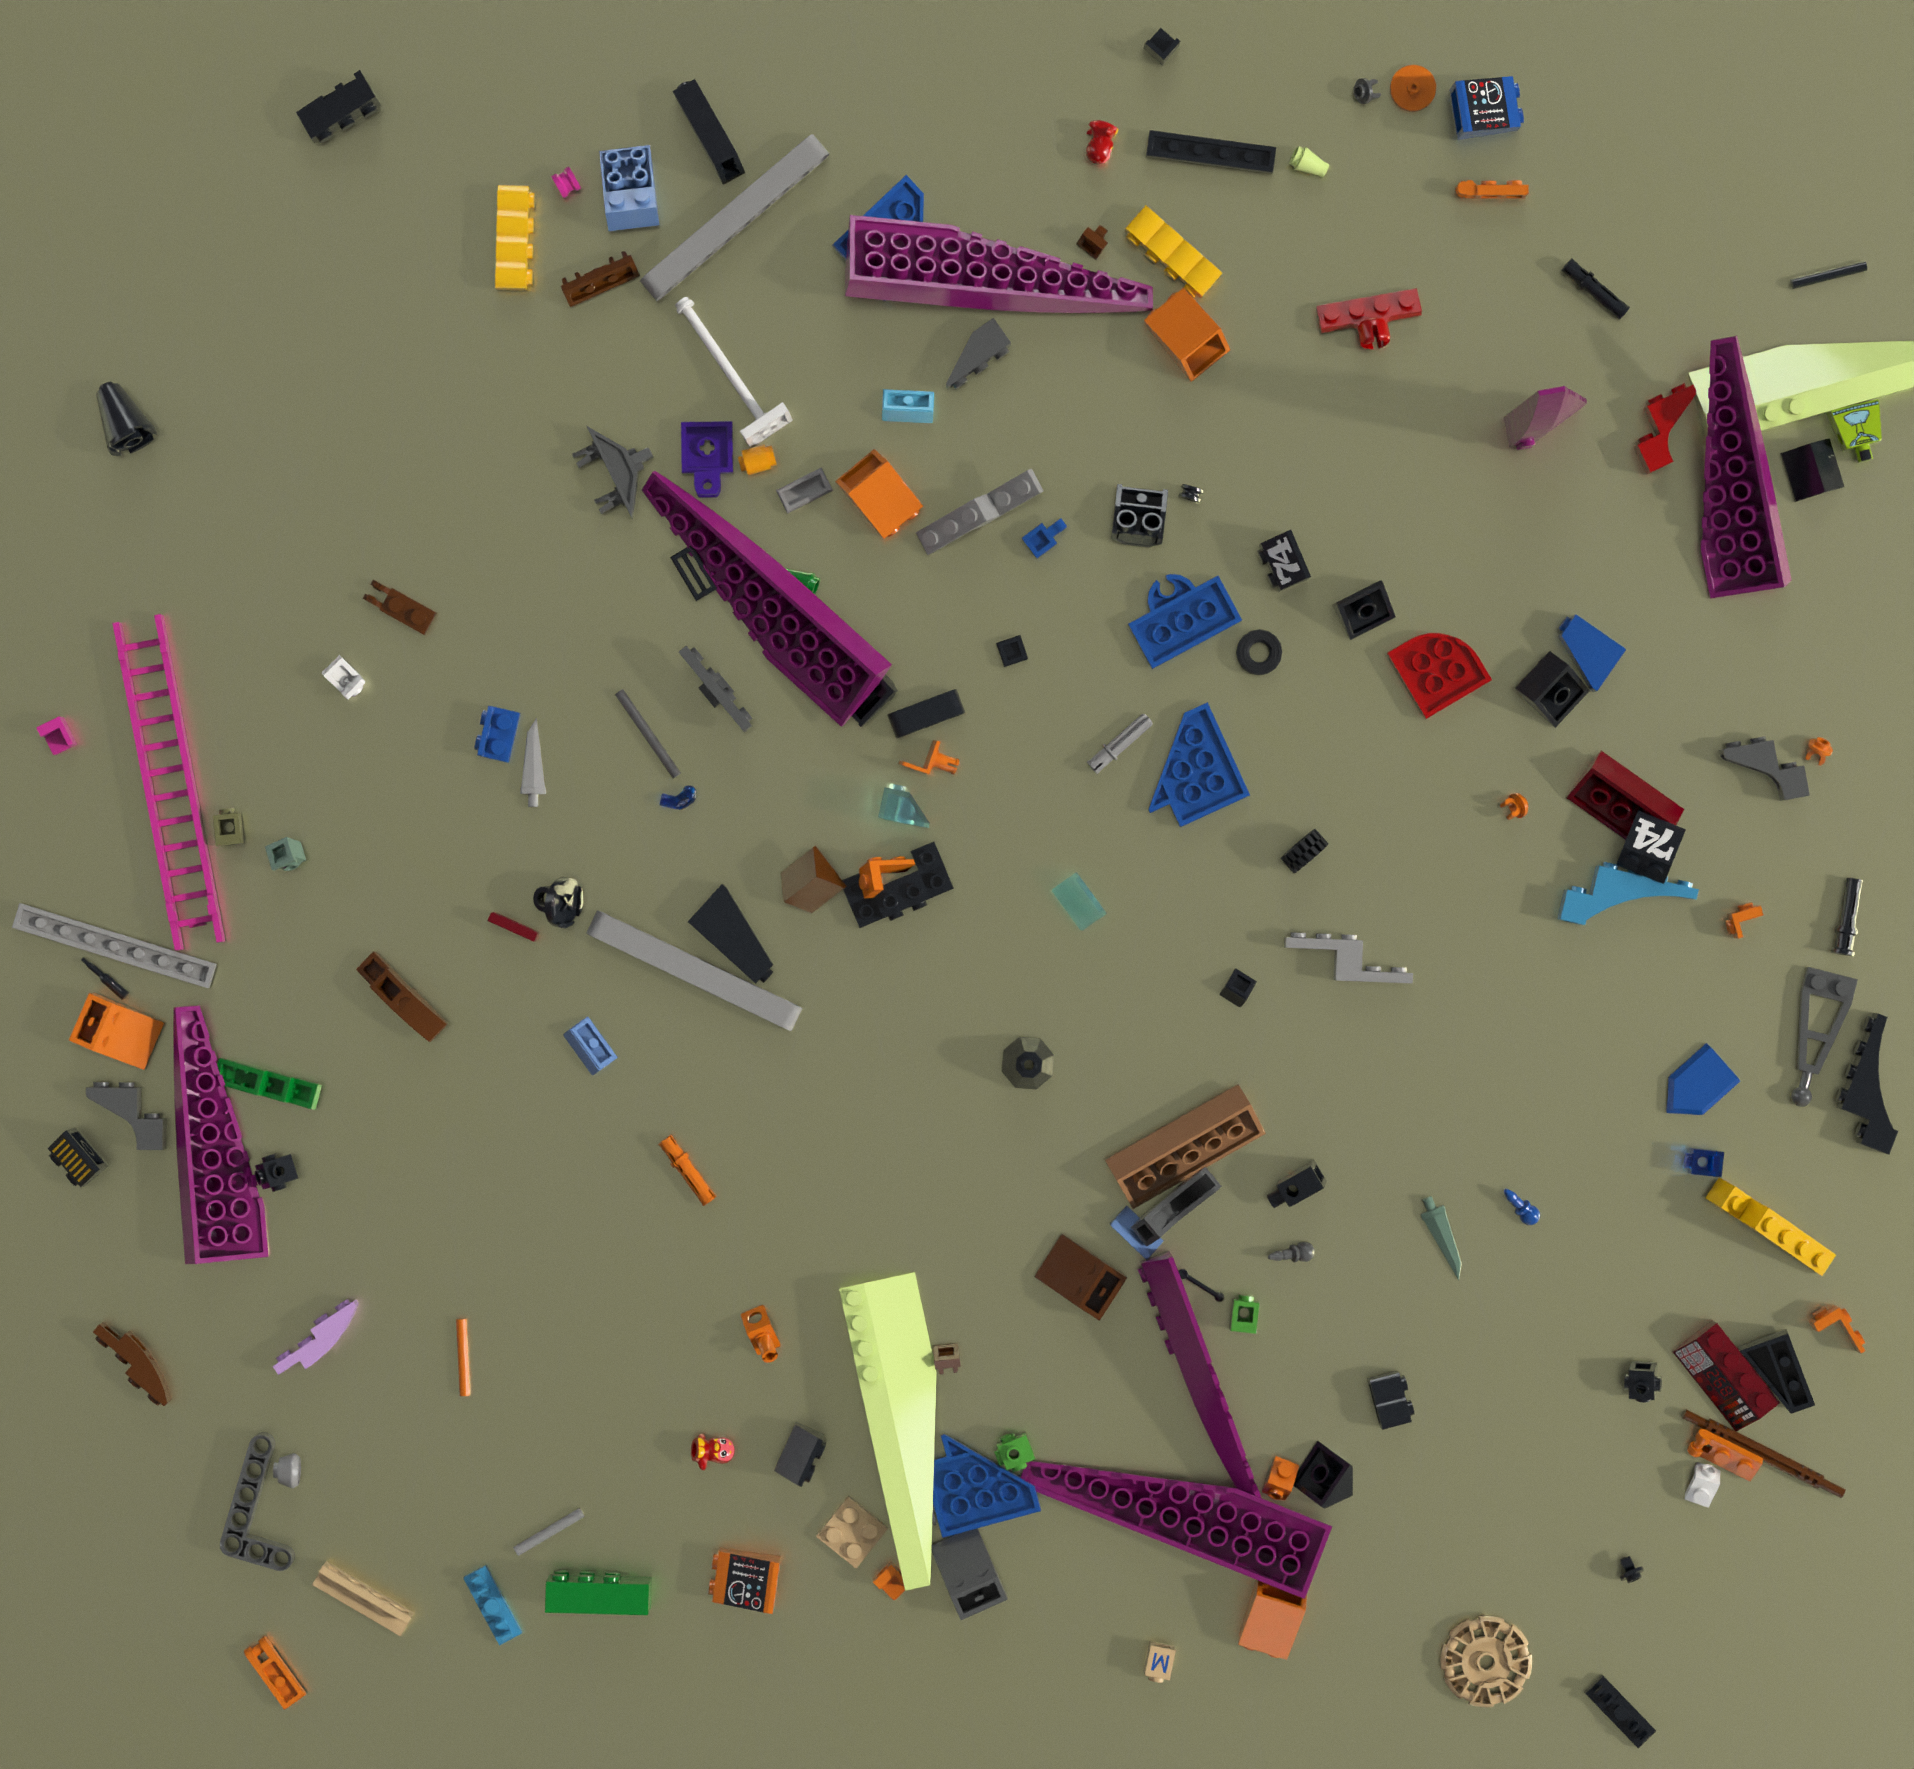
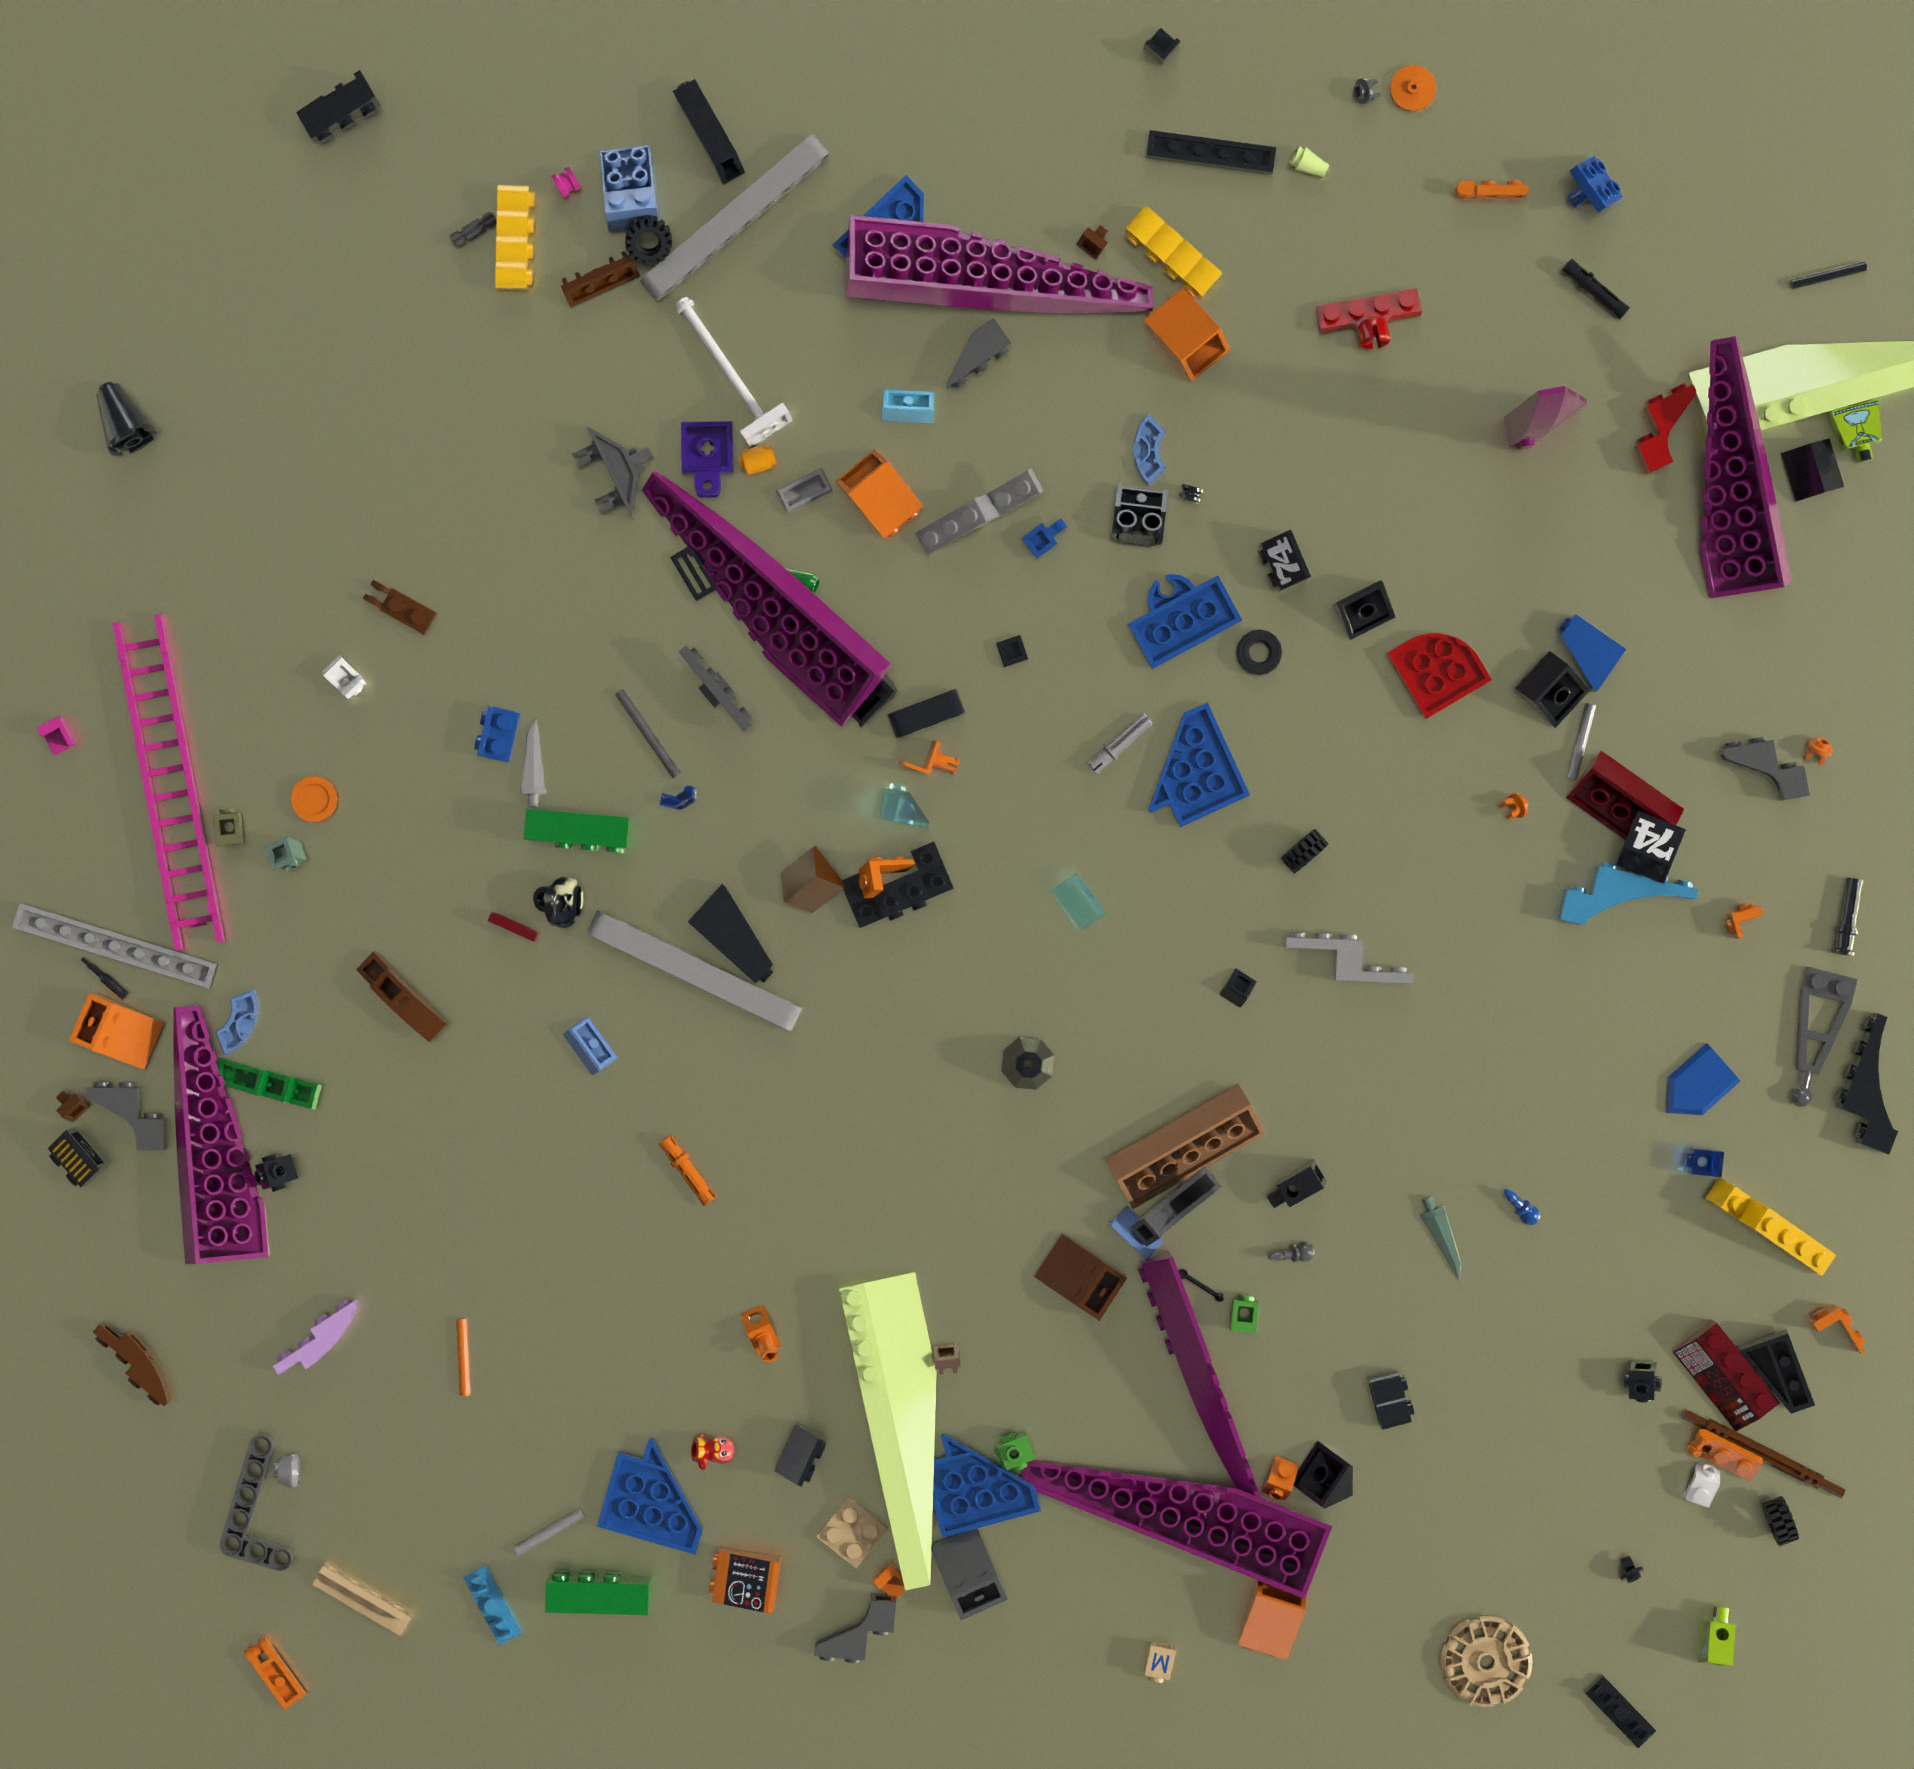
(71, 1106): none -> reddish brown tile
(240, 1023): none -> medium blue tile
(314, 799): none -> orange piece
(473, 229): none -> dark grey axle
(578, 828): none -> green brick
(648, 225): none -> black tyre
(648, 1503): none -> blue wing
(852, 1640): none -> dark grey arch
(1101, 144): red animal -> none
(1146, 450): none -> medium blue tile
(1485, 107): slope -> none
(1581, 741): none -> light grey bar
(1594, 185): none -> blue plate
(1716, 1650): none -> lime torso
(1780, 1521): none -> black tyre

